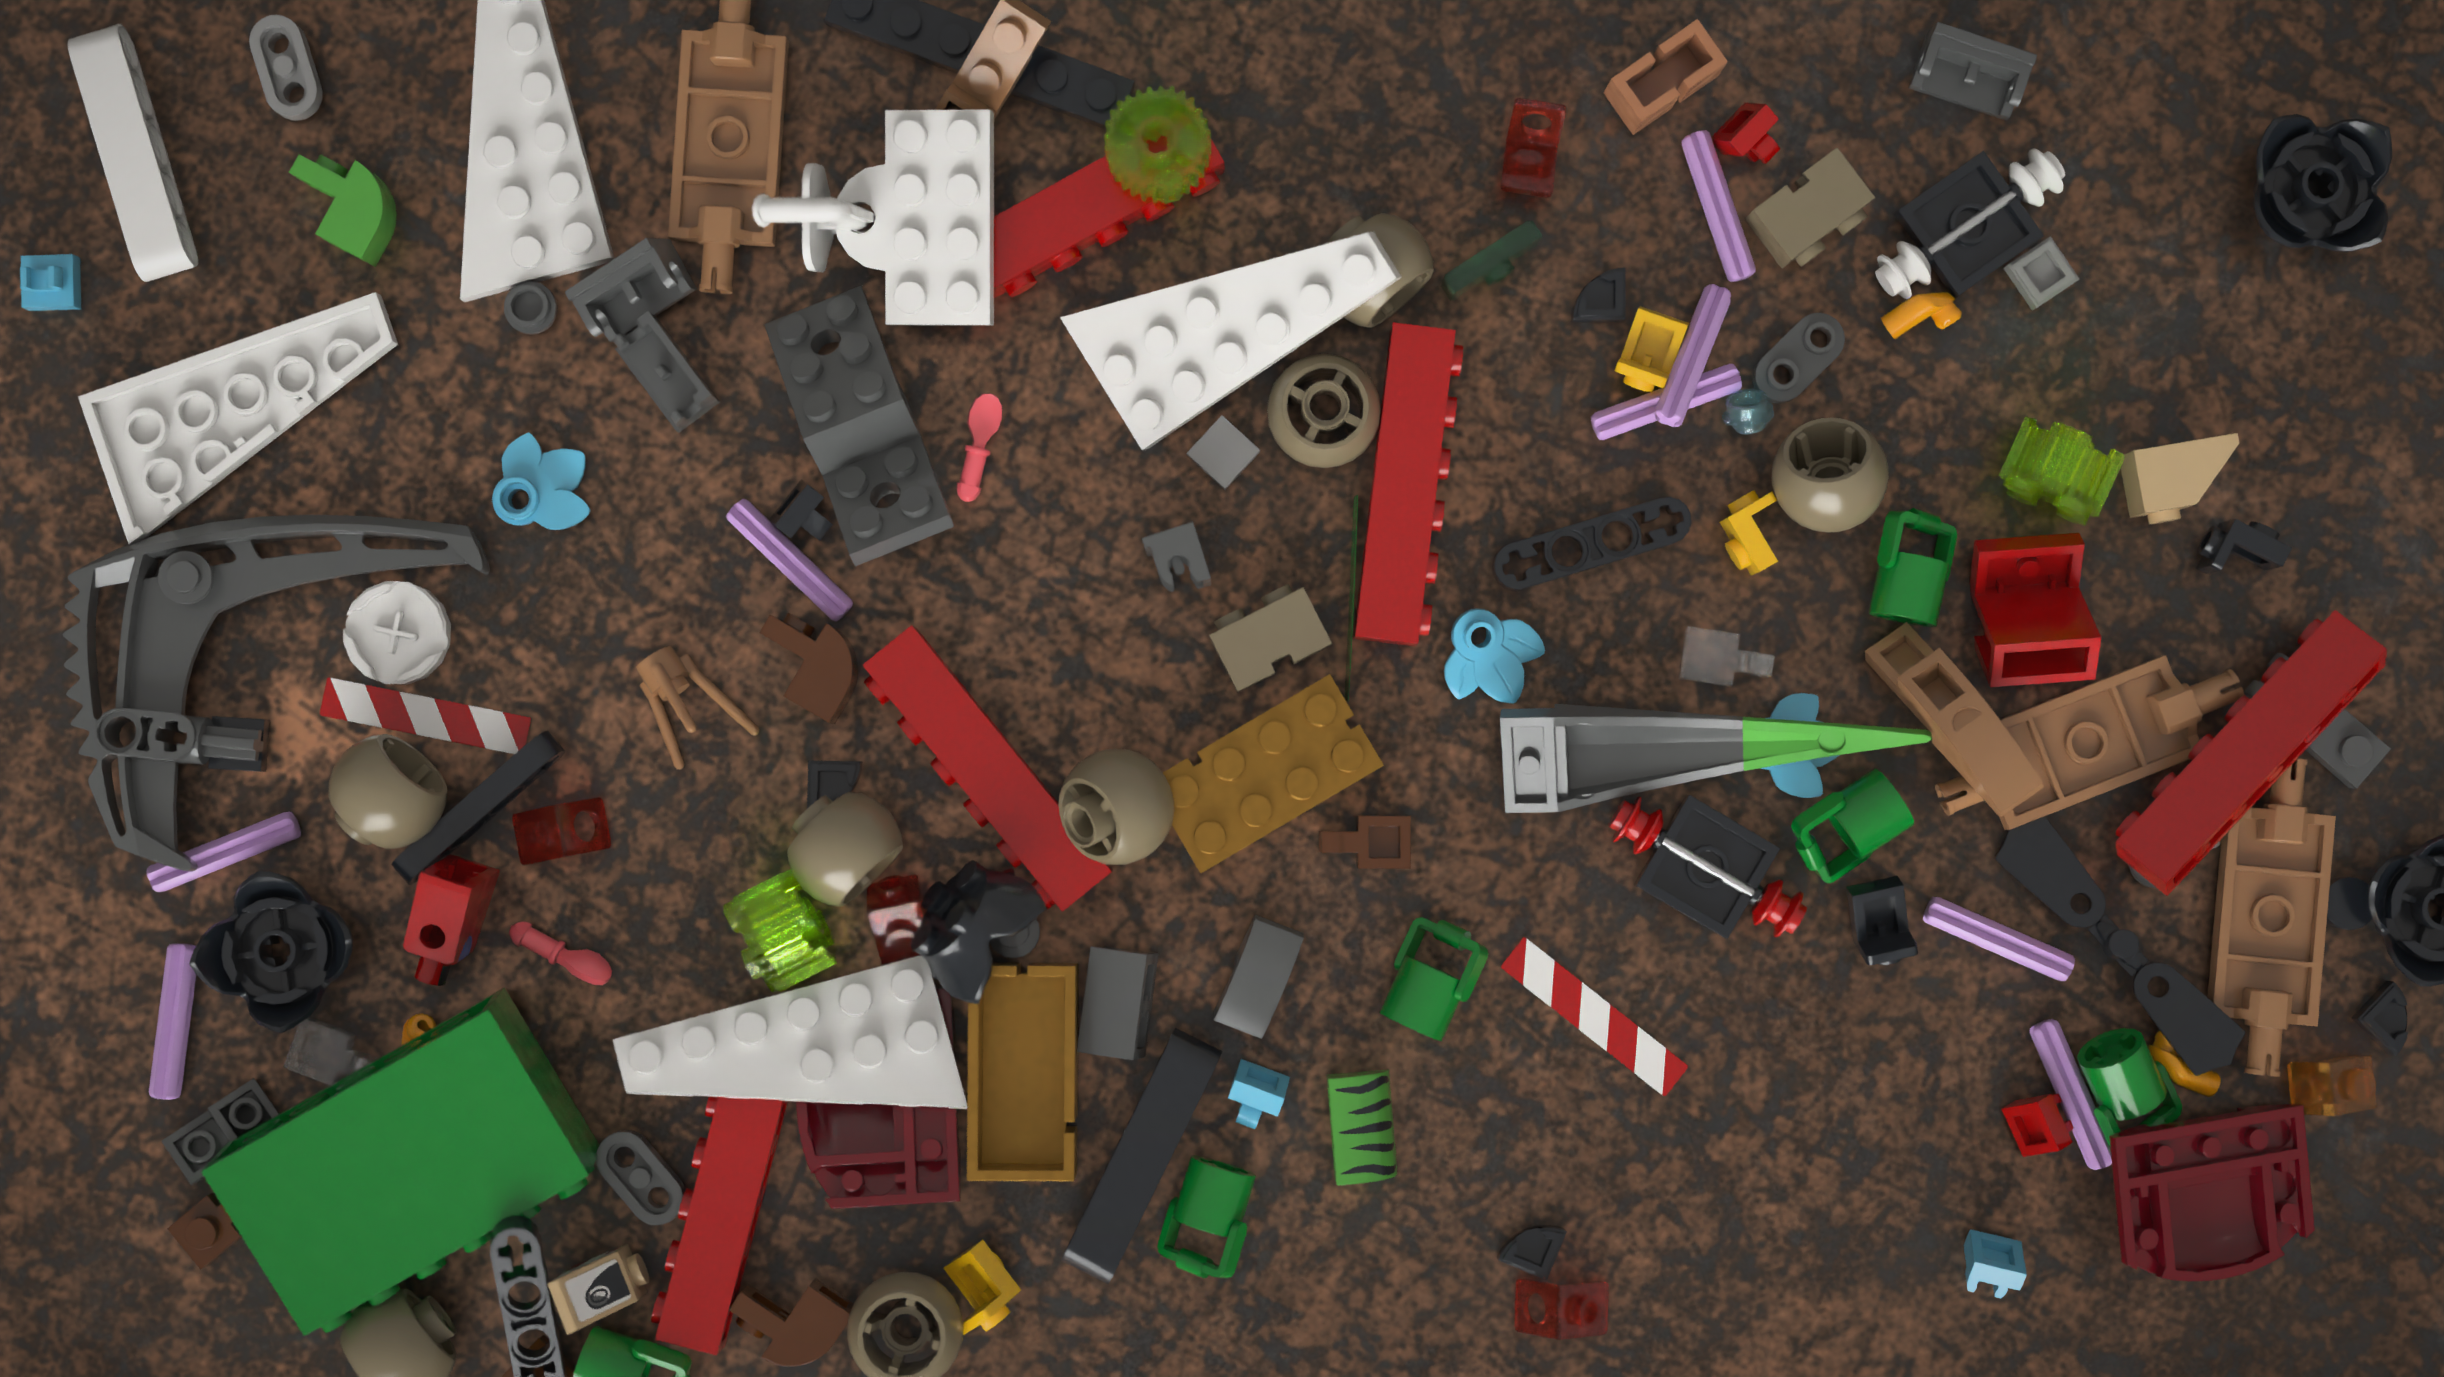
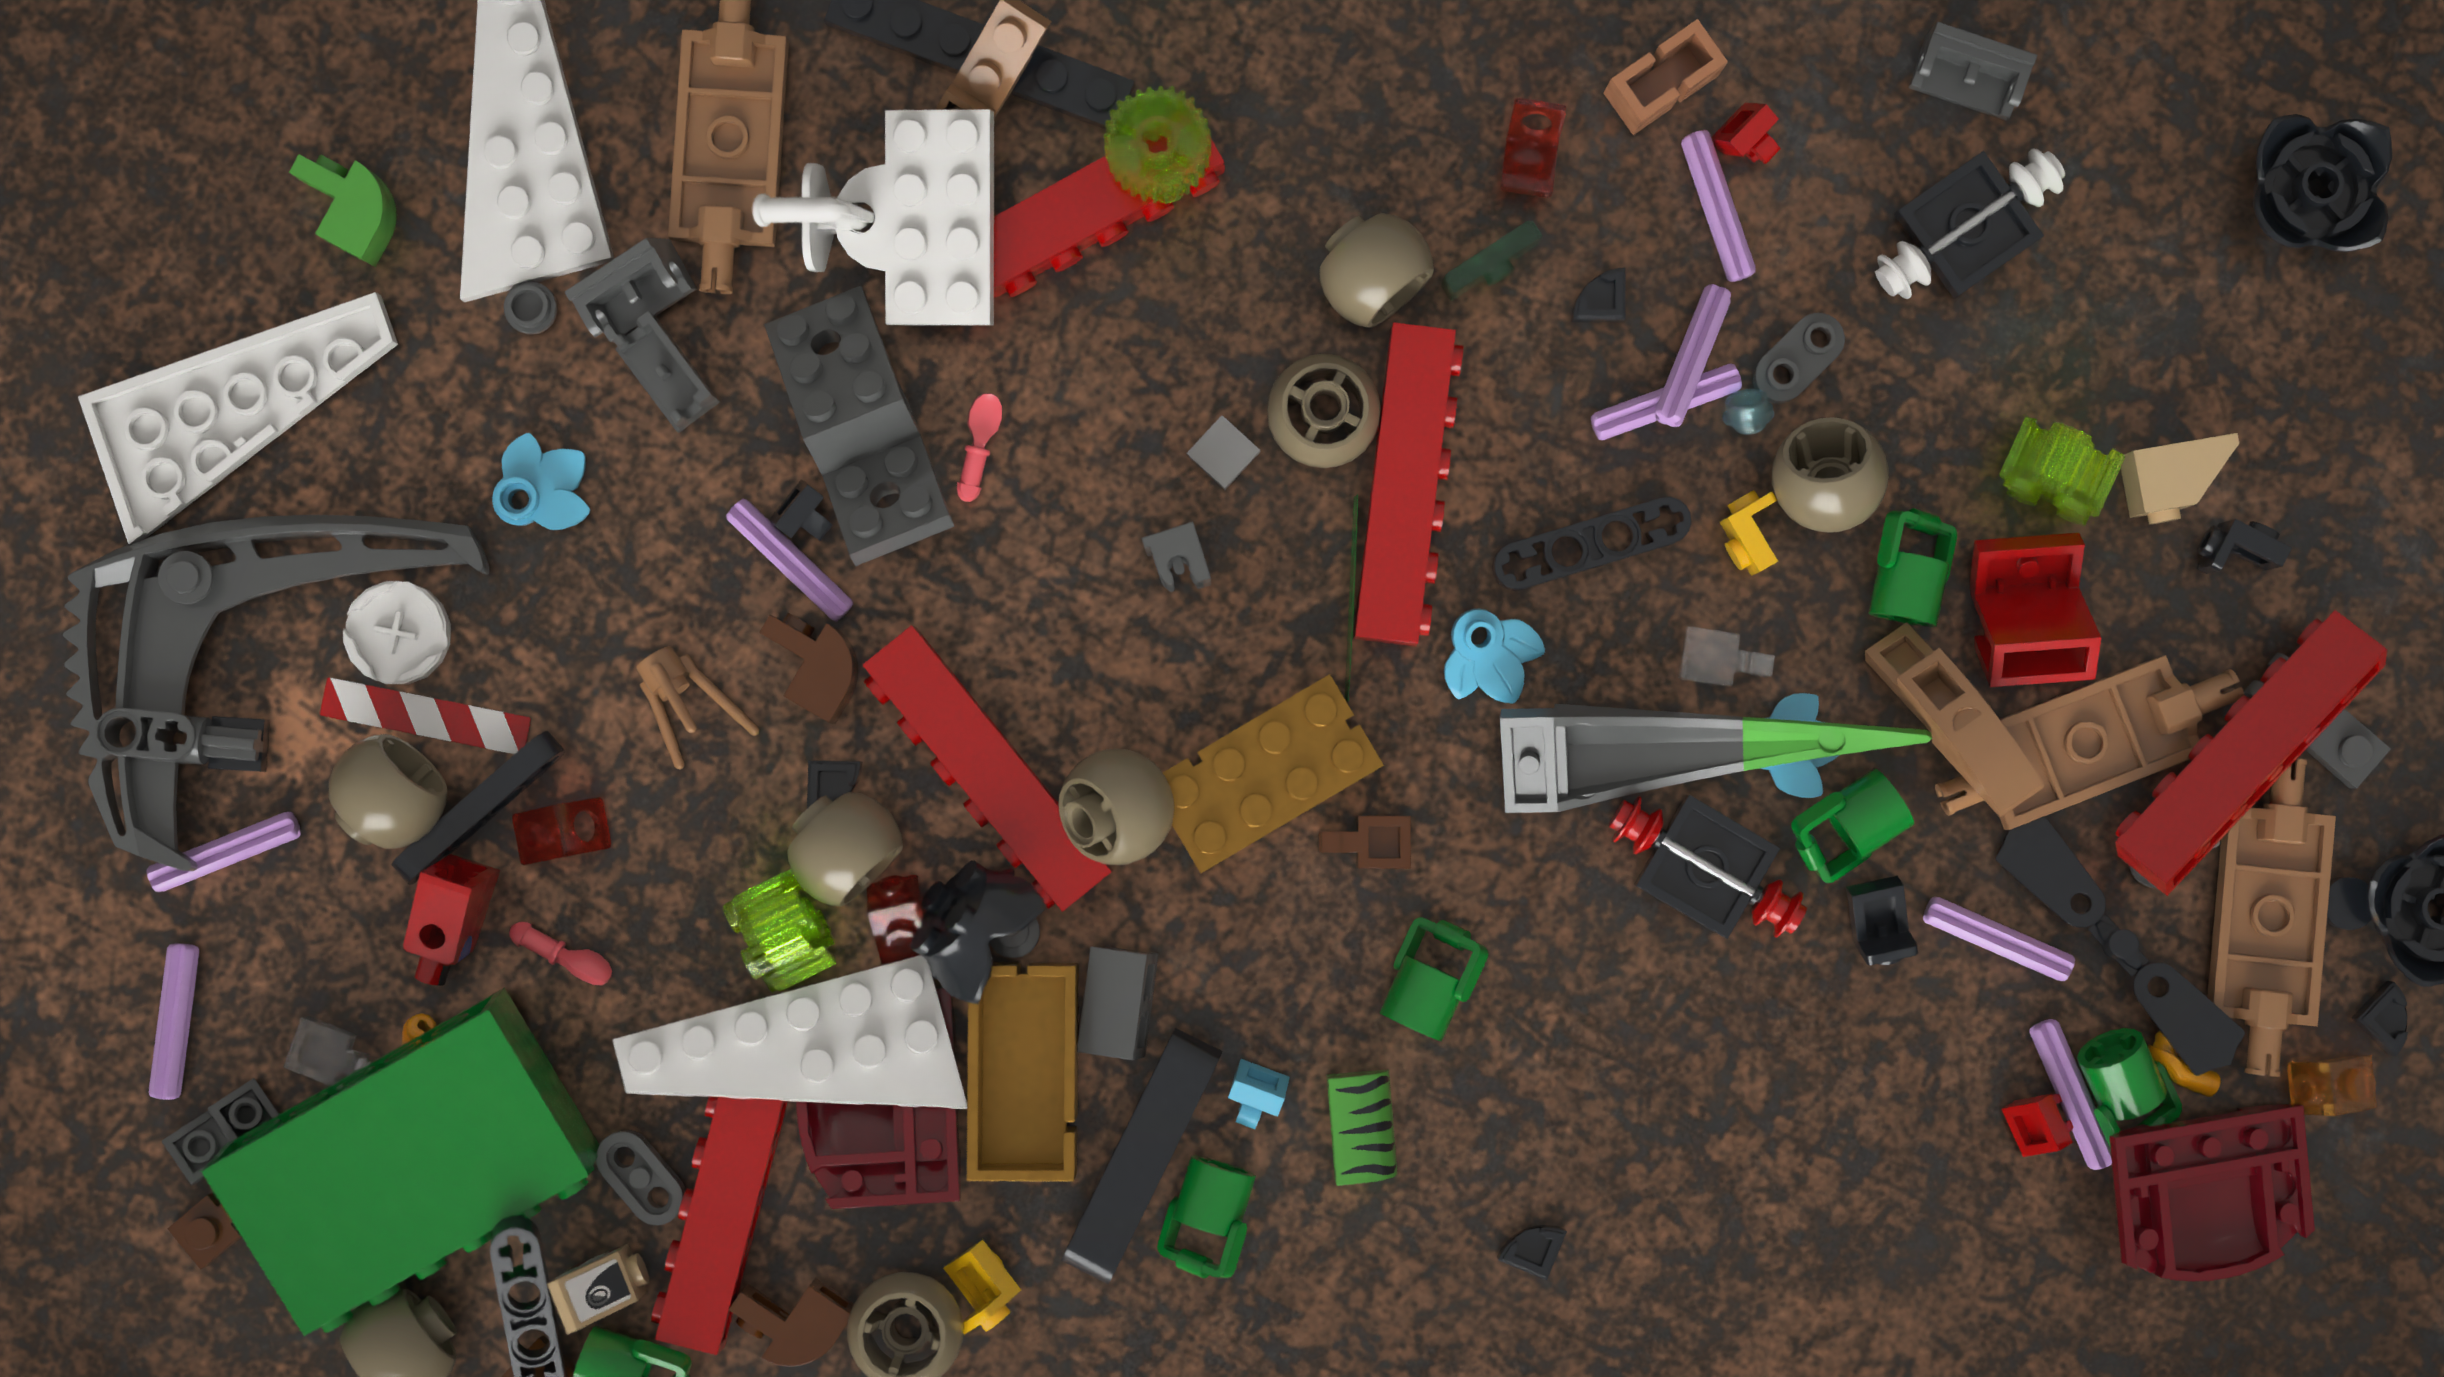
(50, 282): medium azure tile -> none
(132, 152): white beam -> none
(239, 959): black brick -> none
(285, 70): light grey plate -> none
(1200, 340): white wing -> none
(1258, 976): dark grey slope -> none
(1278, 630): dark tan brick -> none
(1570, 1309): clear red bracket -> none
(1594, 1016): sticker -> none
(1651, 349): yellow bracket -> none
(1796, 222): dark tan brick -> none
(1920, 307): light orange arm -> none
(1994, 1261): medium azure tile -> none
(2041, 273): light grey tile -> none

